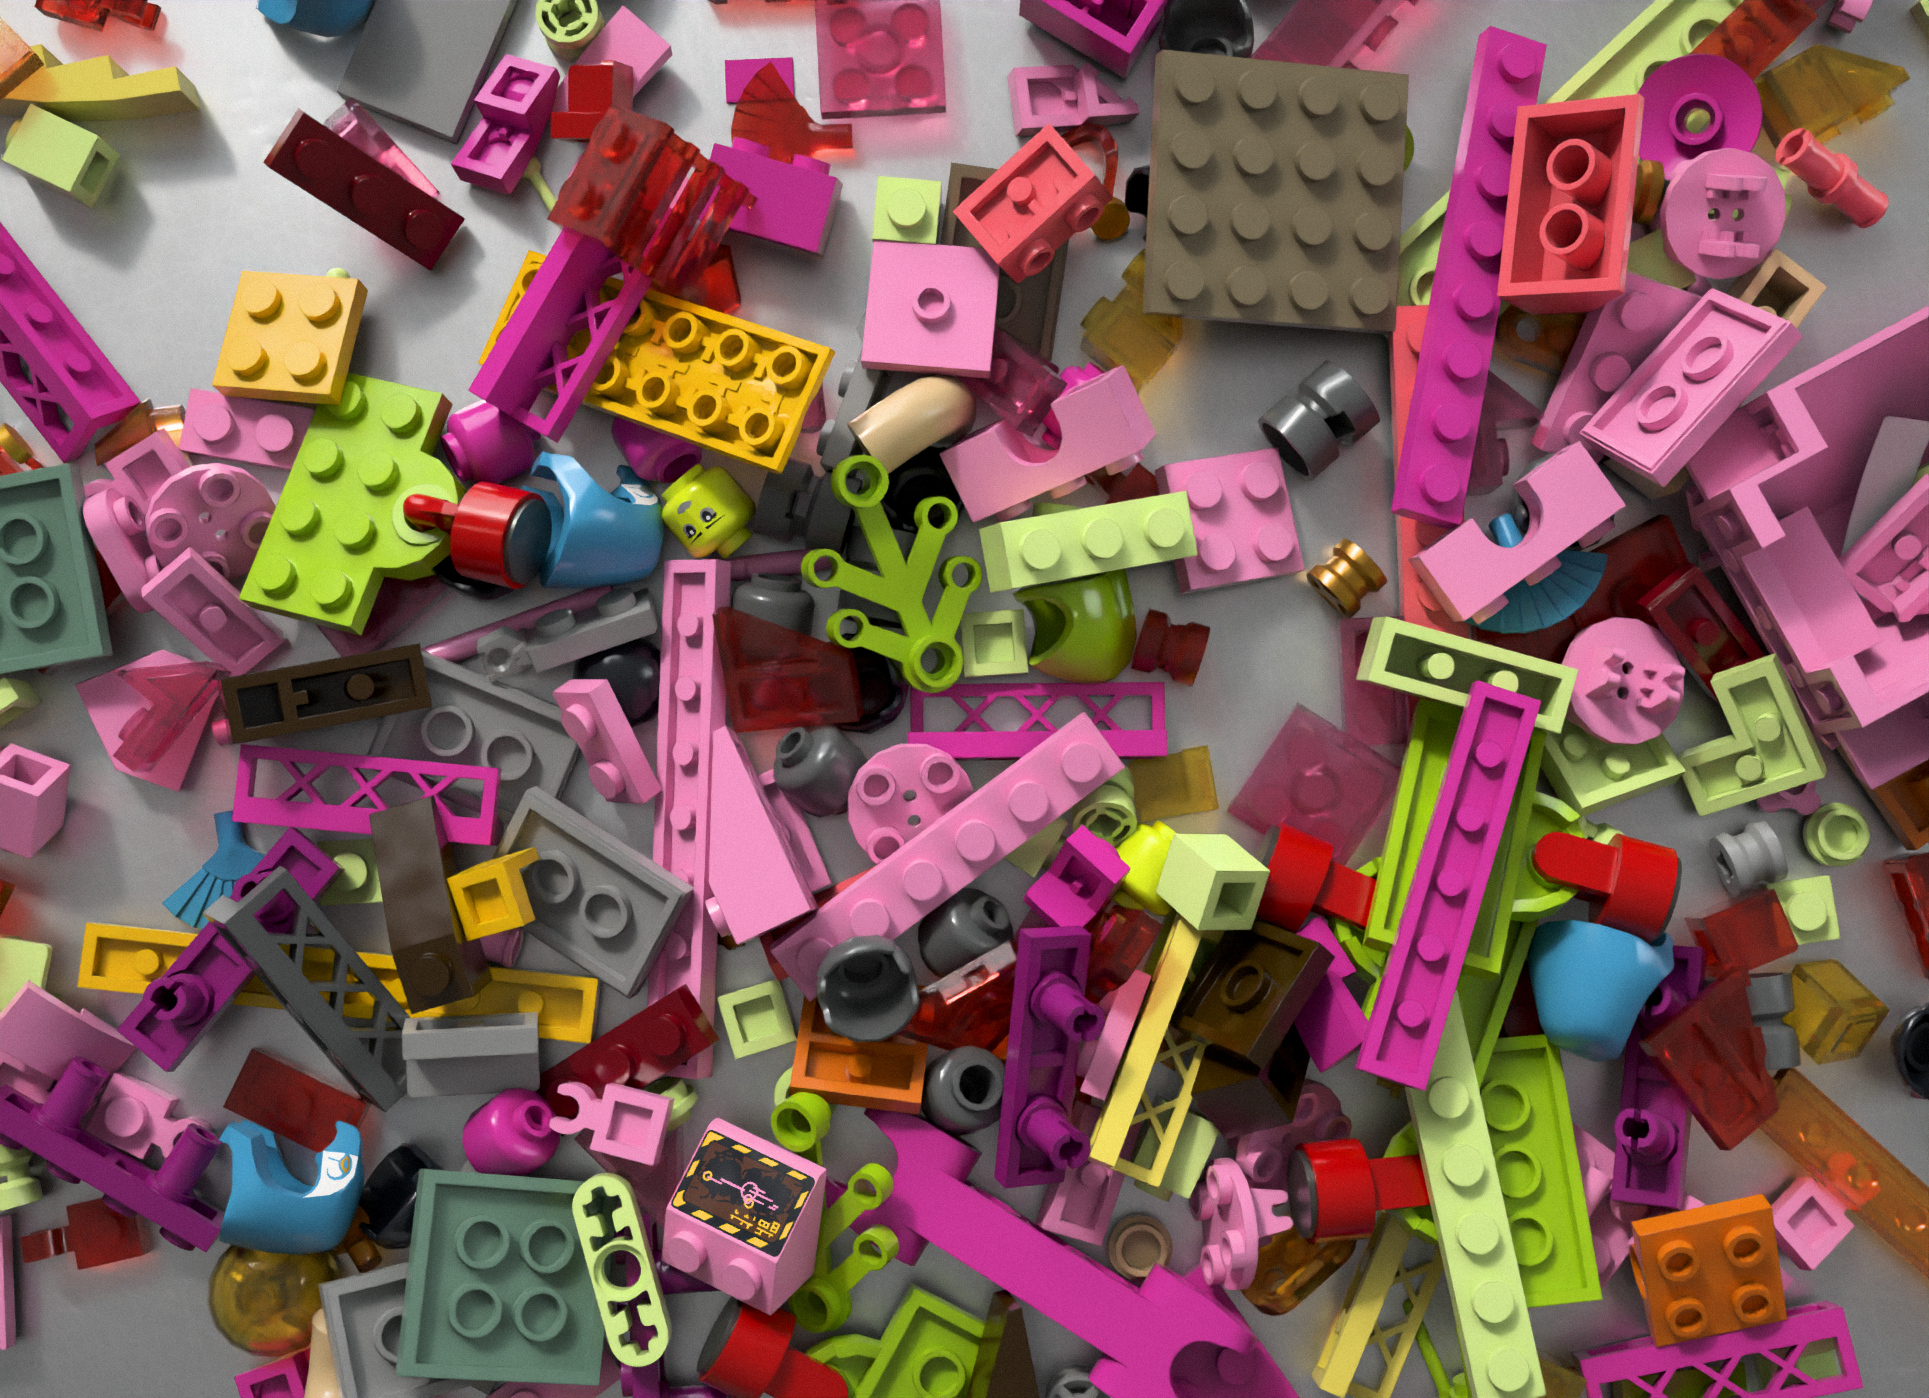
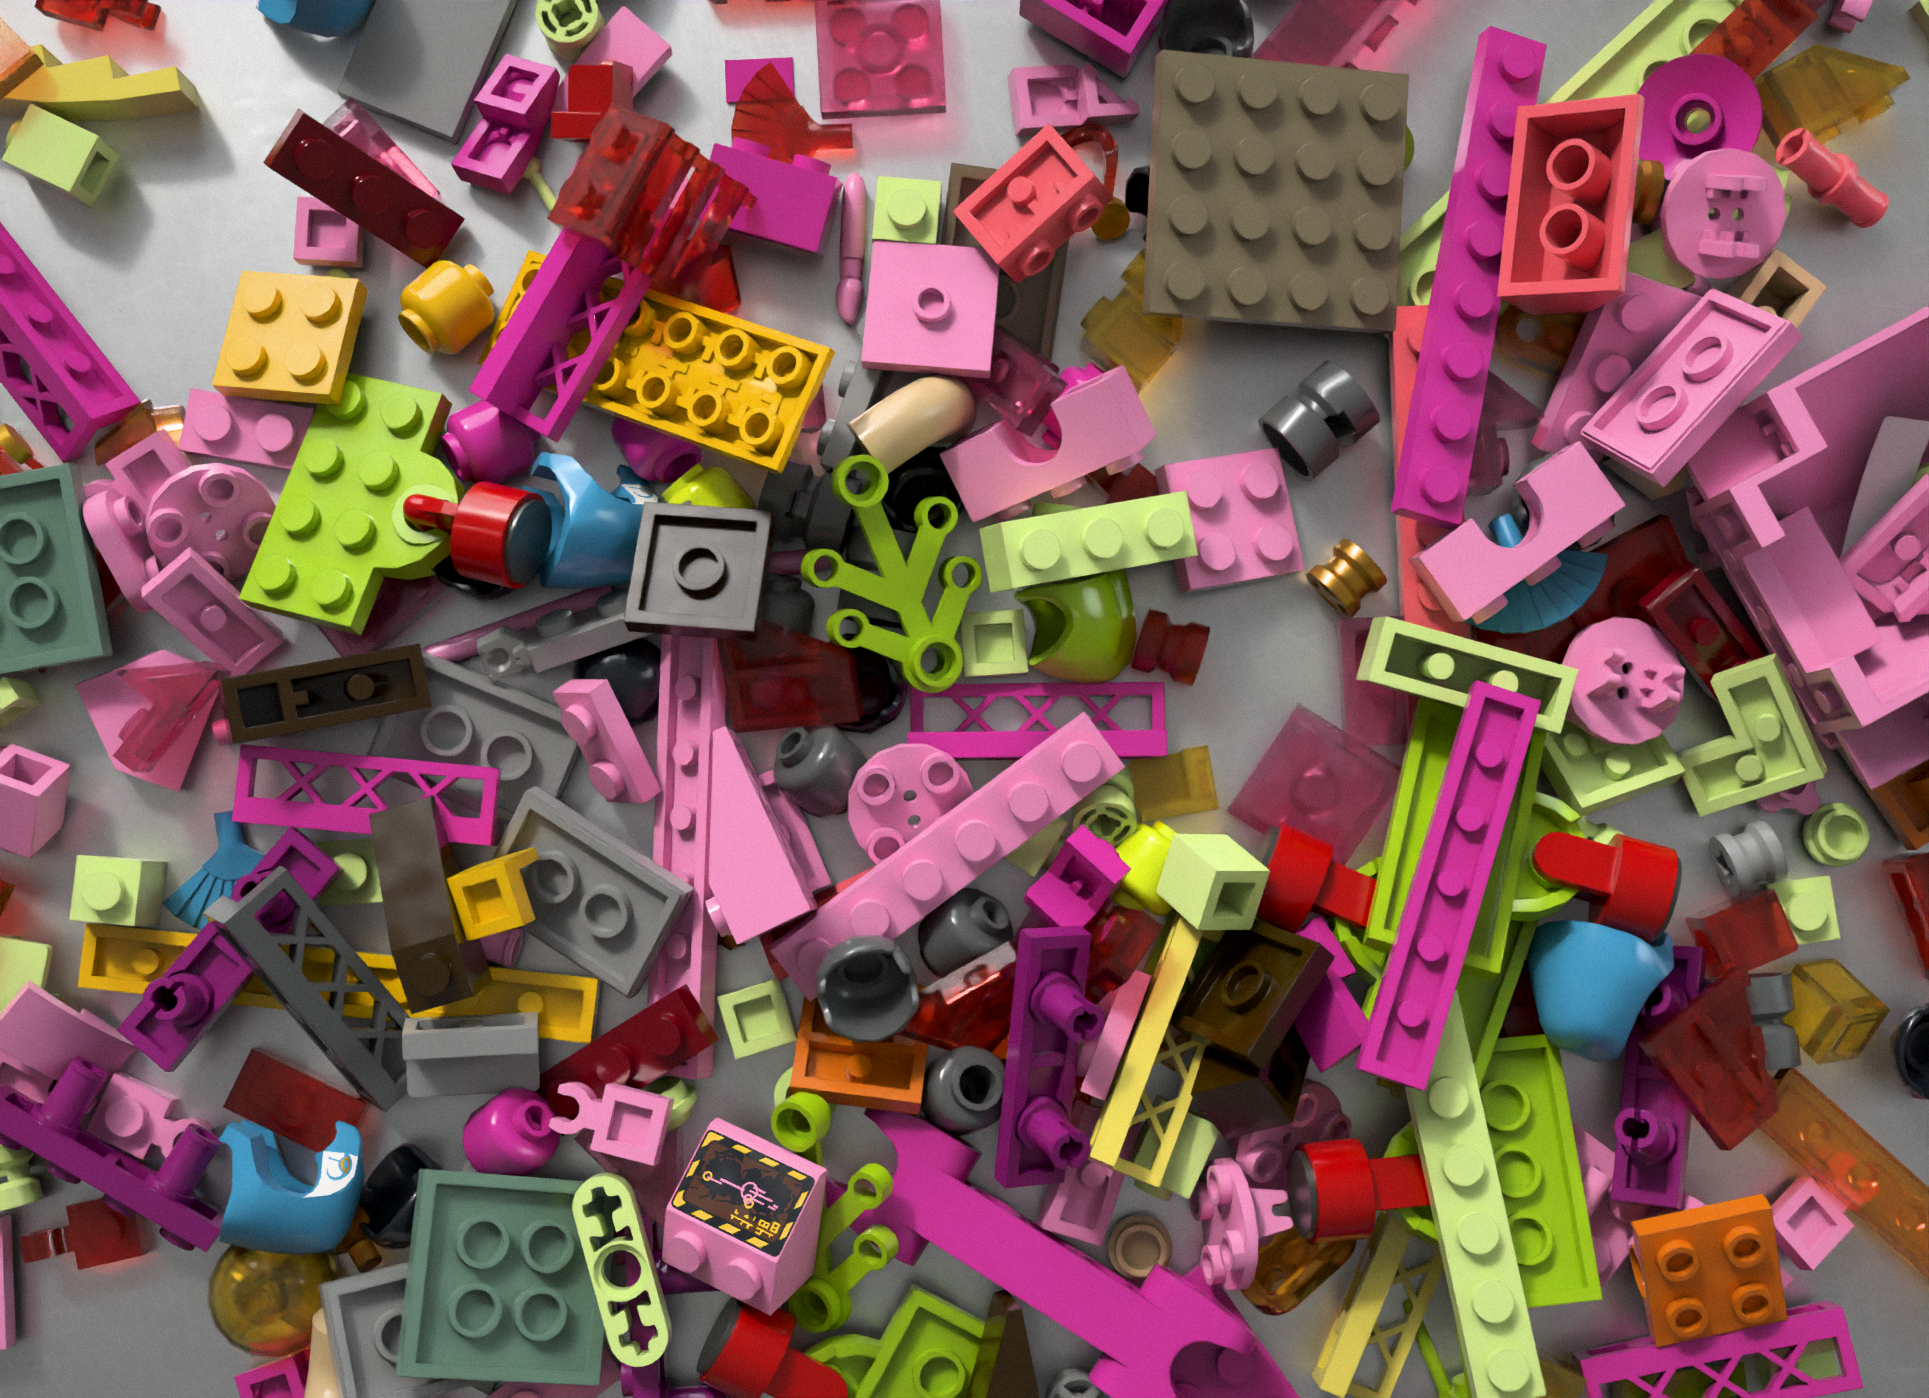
(118, 890): none -> yellowish green brick
(326, 236): none -> bright pink plate
(446, 307): none -> yellow head
(700, 571): none -> plate
(852, 245): none -> bright pink piece

